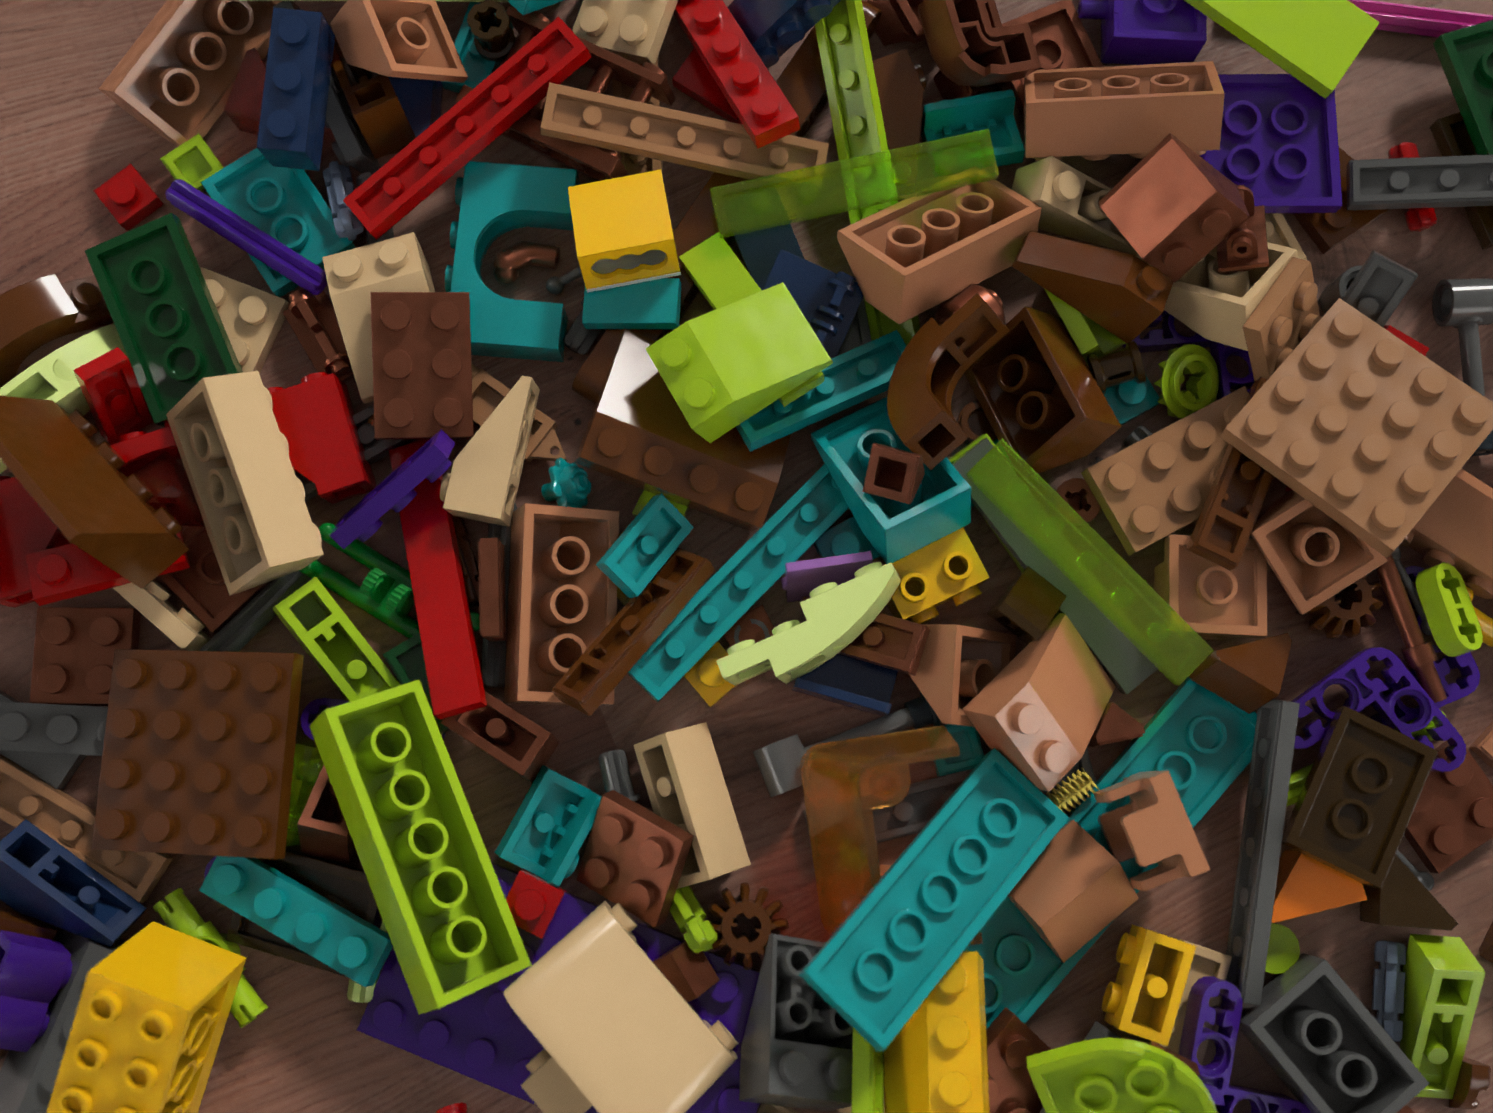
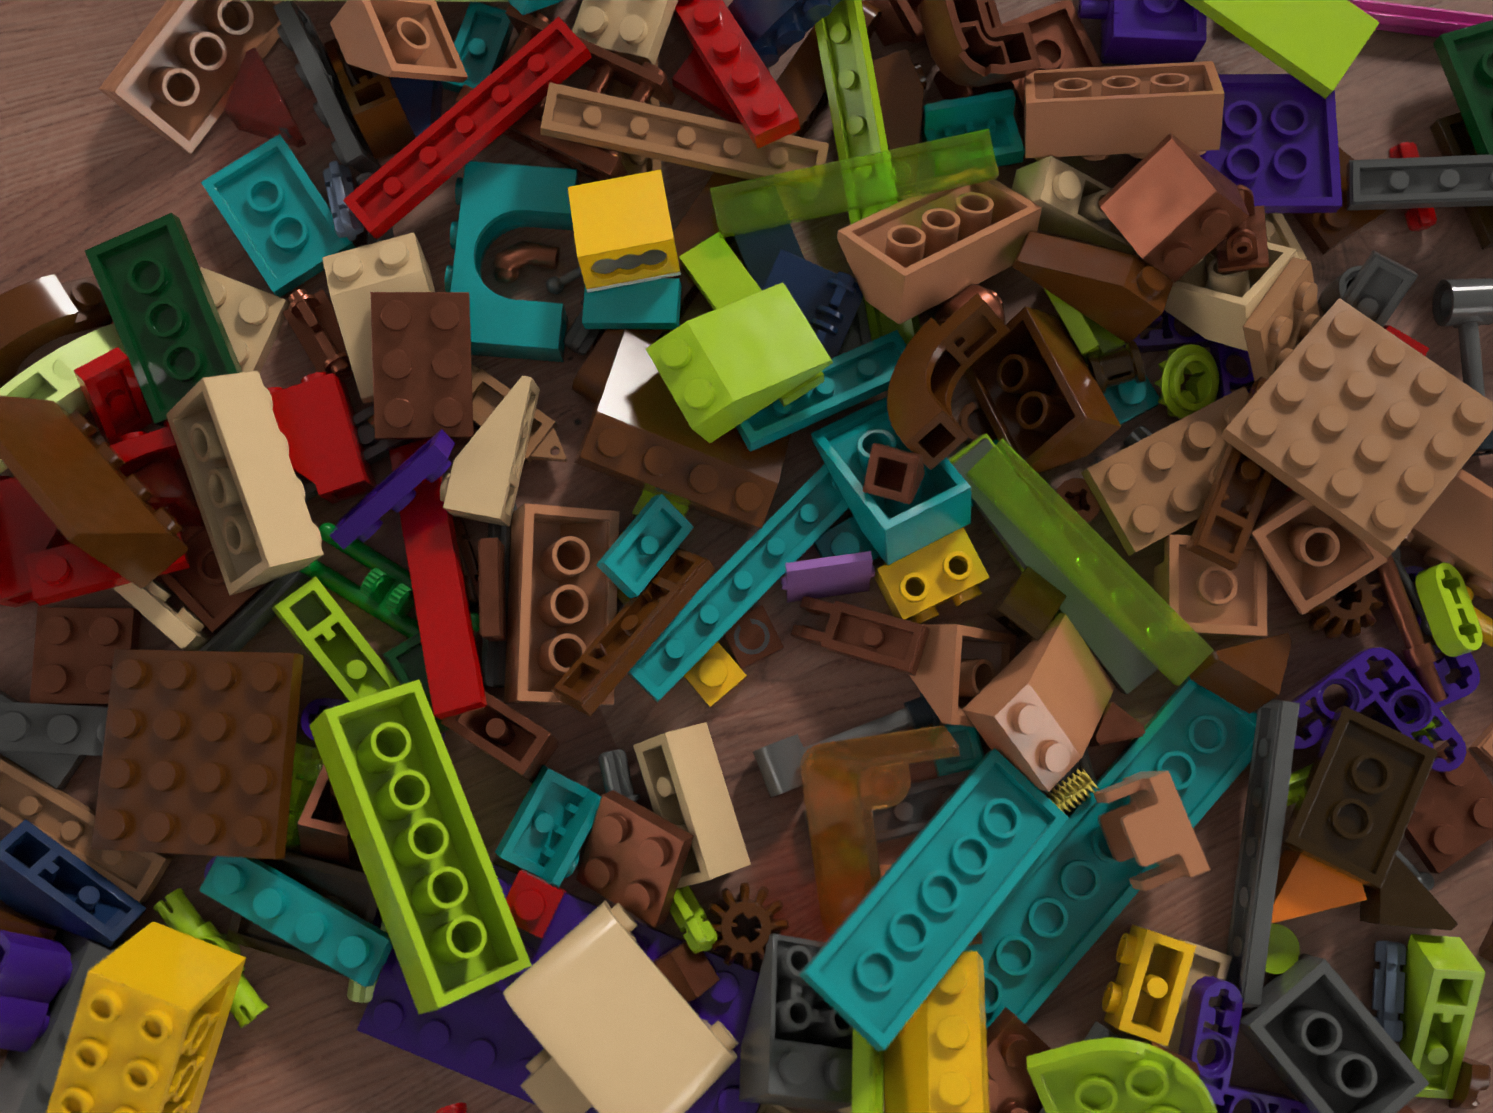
(128, 197): red plate -> none
(192, 162): lime tile -> none
(247, 236): dark purple axle -> none
(296, 89): dark blue brick -> none
(489, 31): dark brown bush -> none
(568, 485): teal plant -> none
(833, 621): yellowish green slope -> none
(850, 684): dark blue panel -> none
(1072, 891): nougat slope -> none

